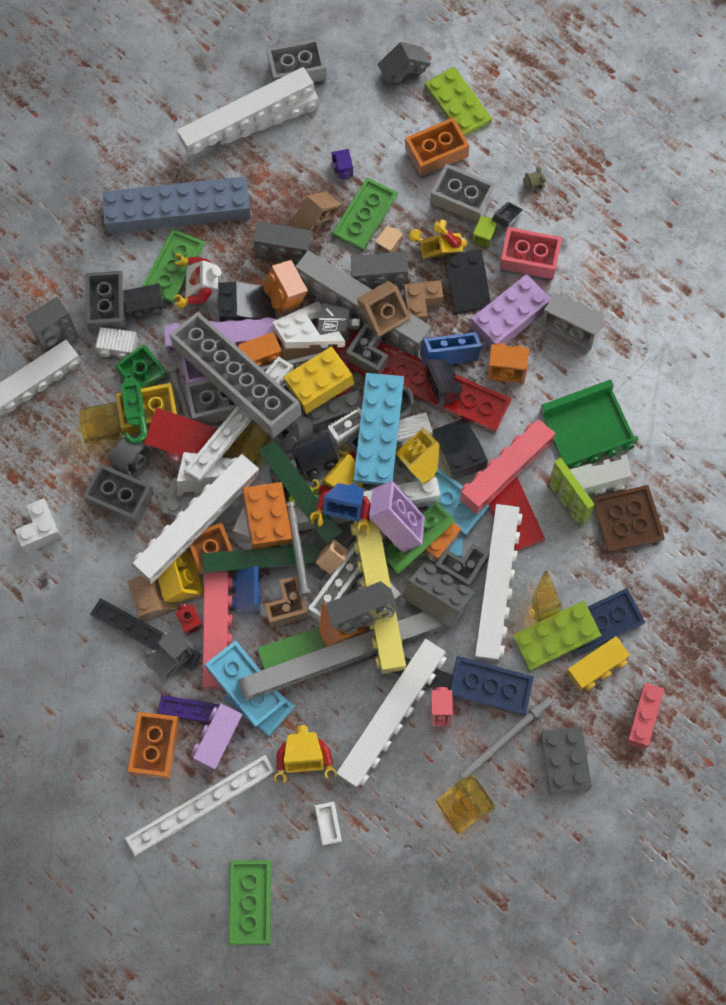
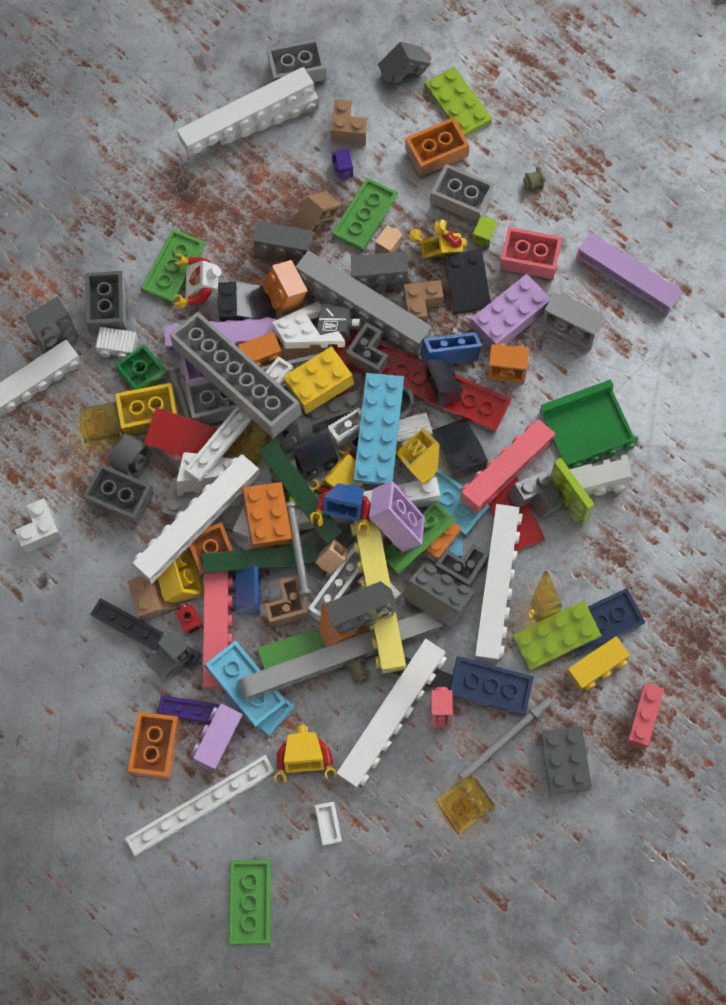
(134, 407): green plate -> none
(144, 300): black brick -> none
(176, 205): sand blue brick -> none
(346, 127): none -> medium nougat brick
(358, 669): none -> olive brick
(384, 308): medium nougat slope -> none
(507, 214): black tile -> none
(538, 491): none -> dark grey brick
(628, 518): reddish brown plate -> none
(629, 273): none -> lavender brick

